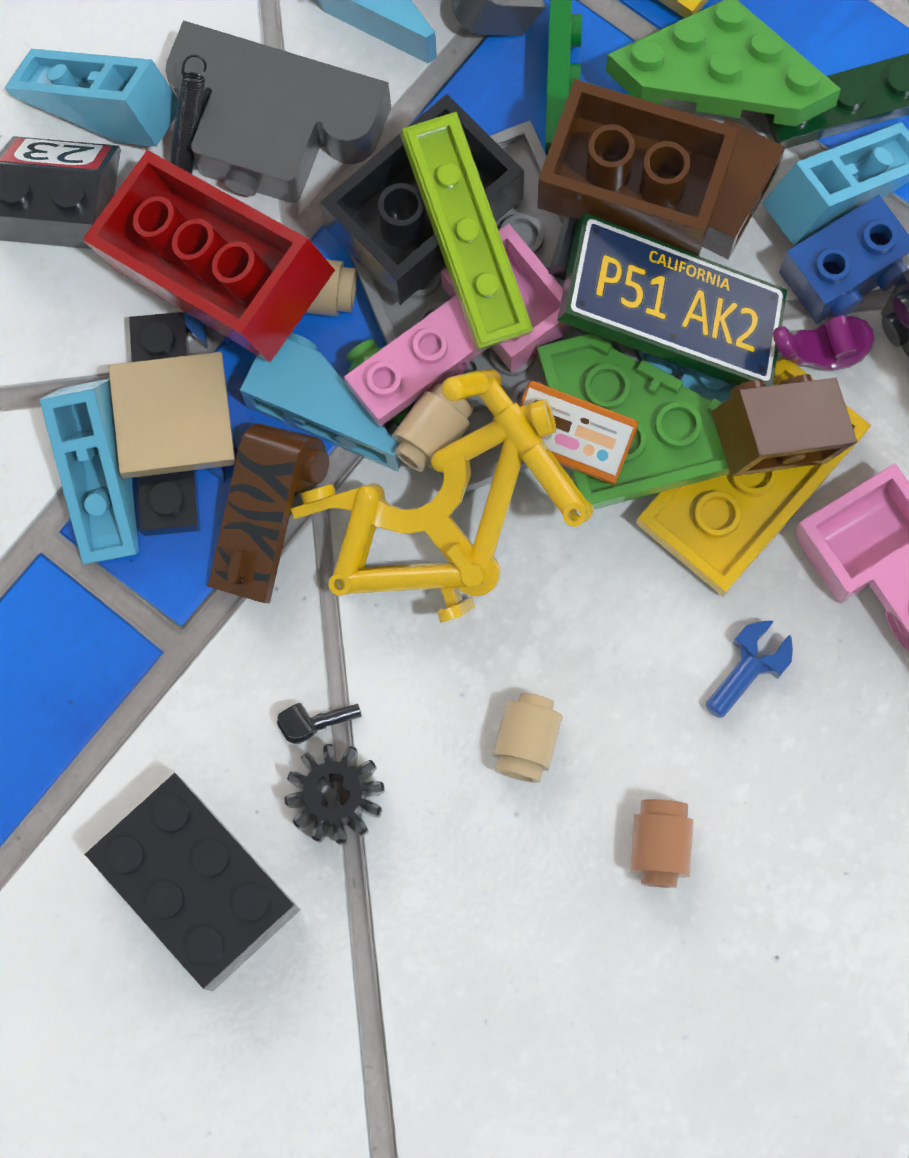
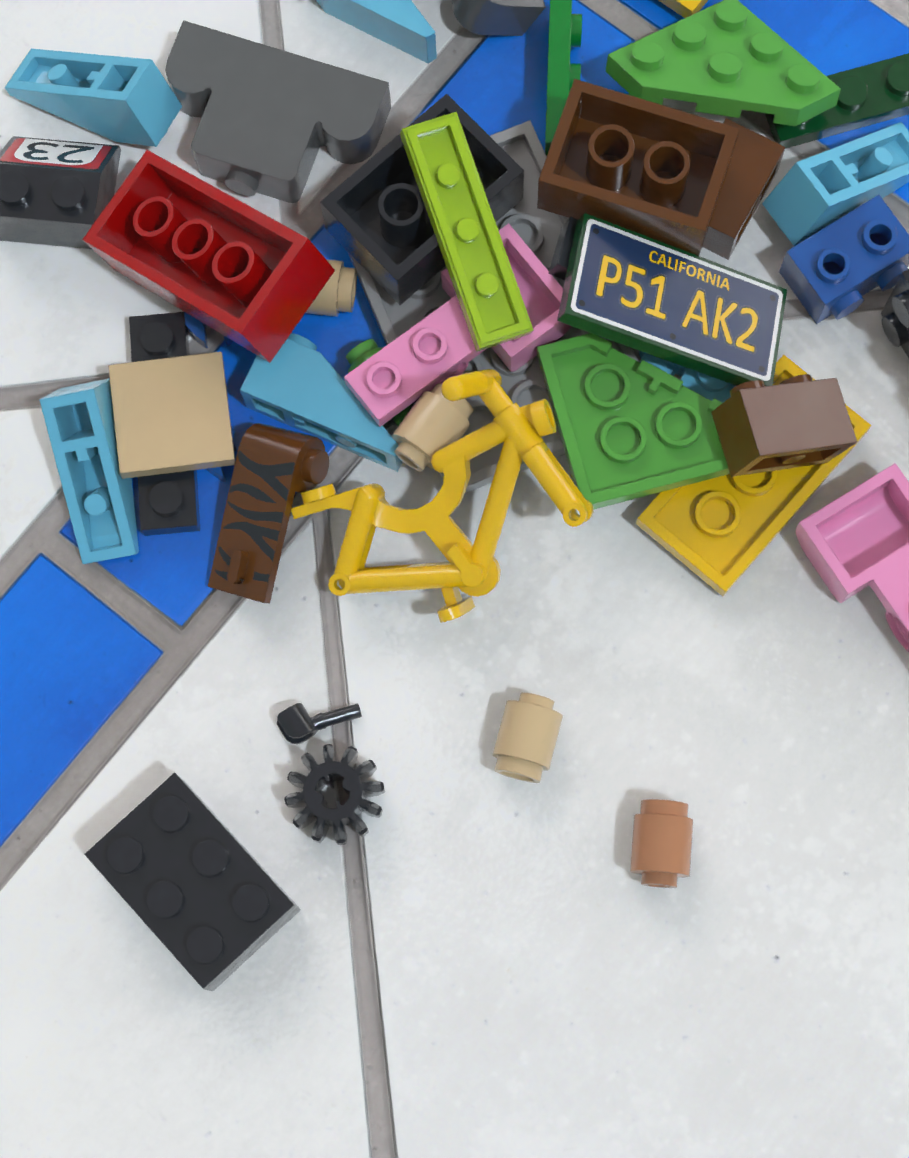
(187, 116): black piece -> none
(586, 435): slope -> none
(749, 667): blue bar -> none
(830, 347): magenta piece -> none

